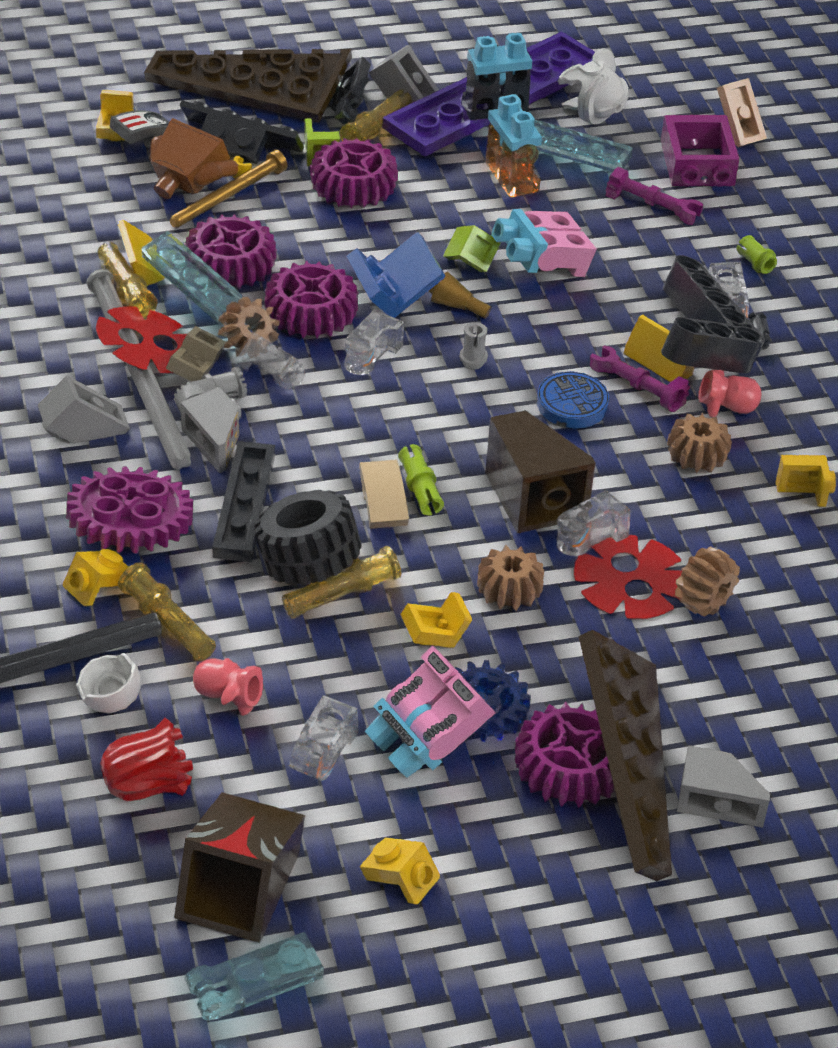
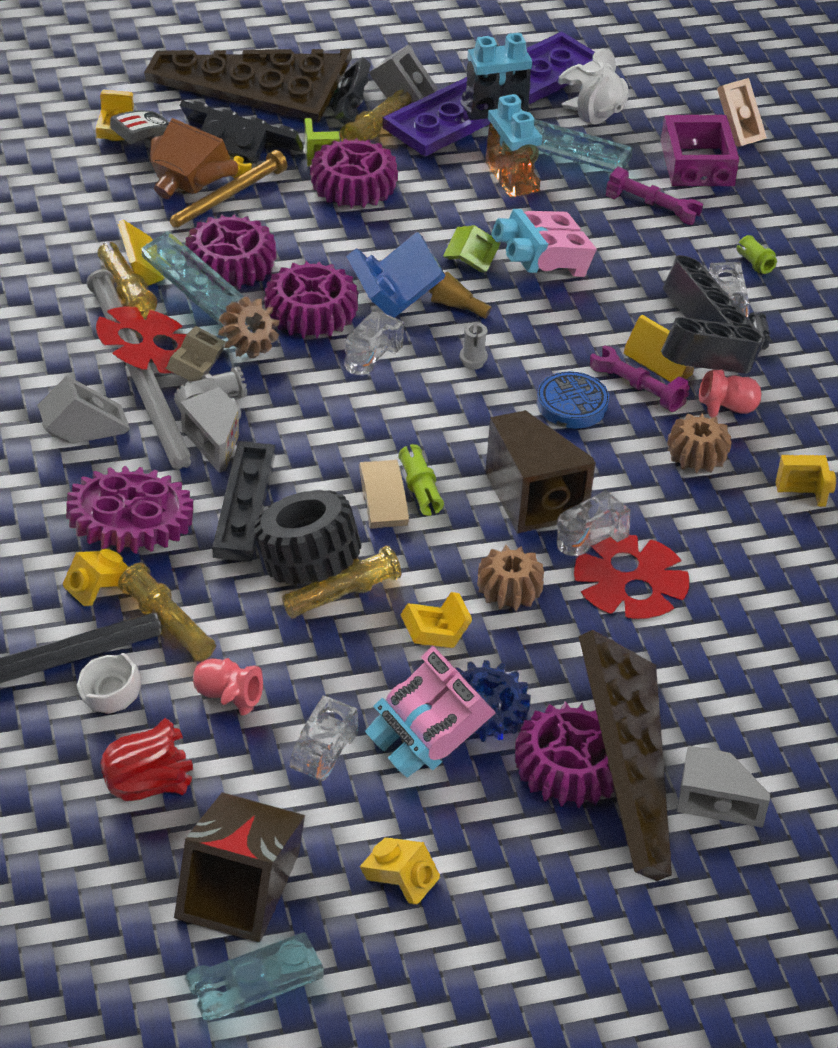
(285, 369): clear leg -> none
(707, 581): medium nougat gear -> none

